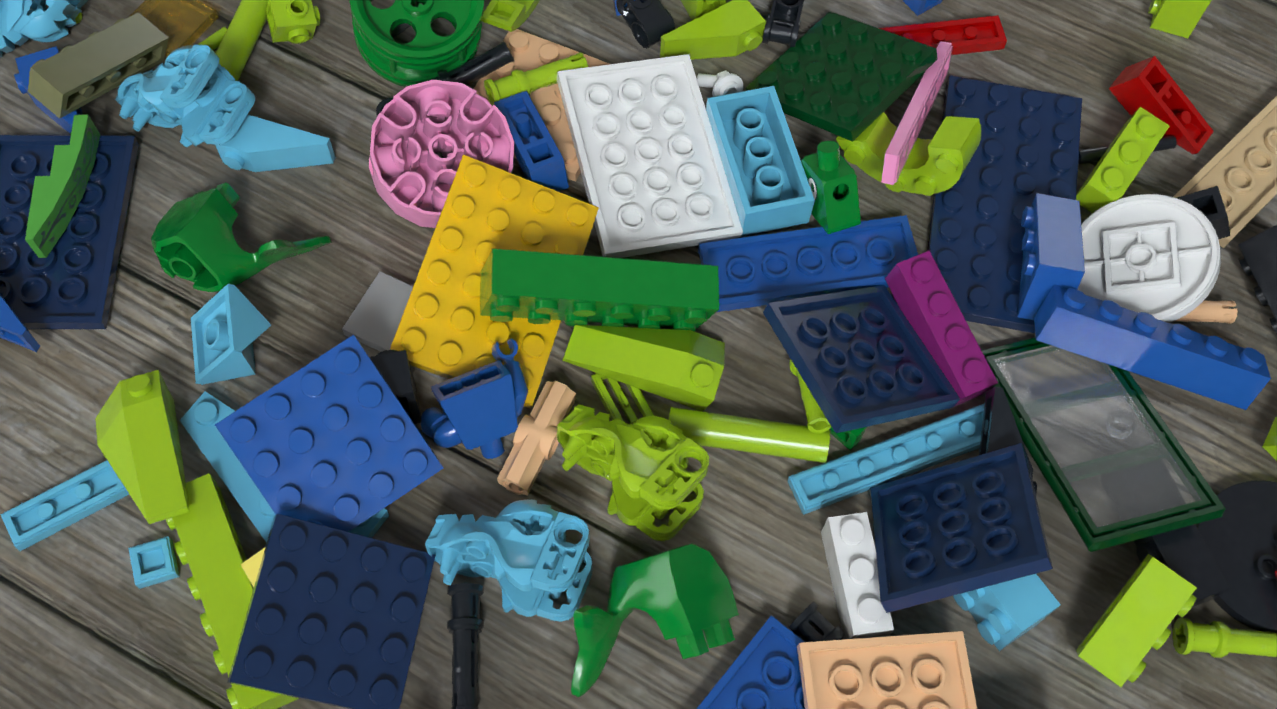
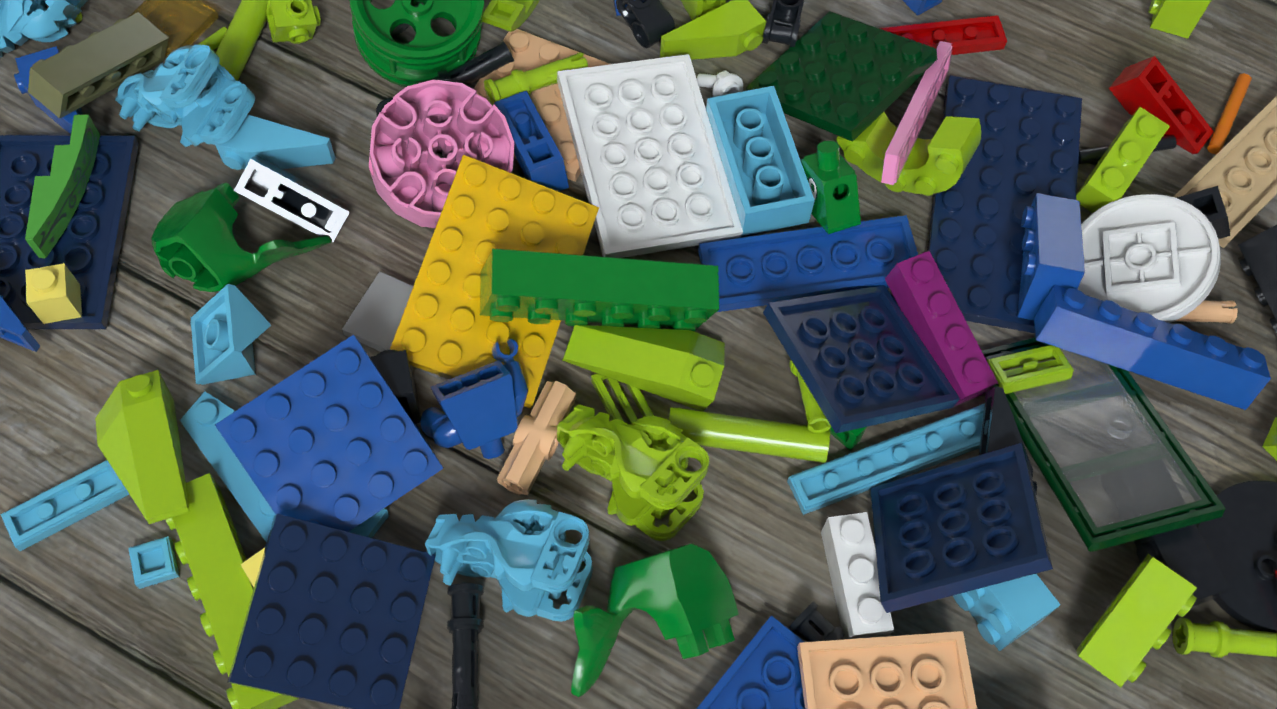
(53, 293): none -> light yellow brick
(291, 198): none -> slope
(1032, 373): none -> lime tile
(1229, 113): none -> orange bar

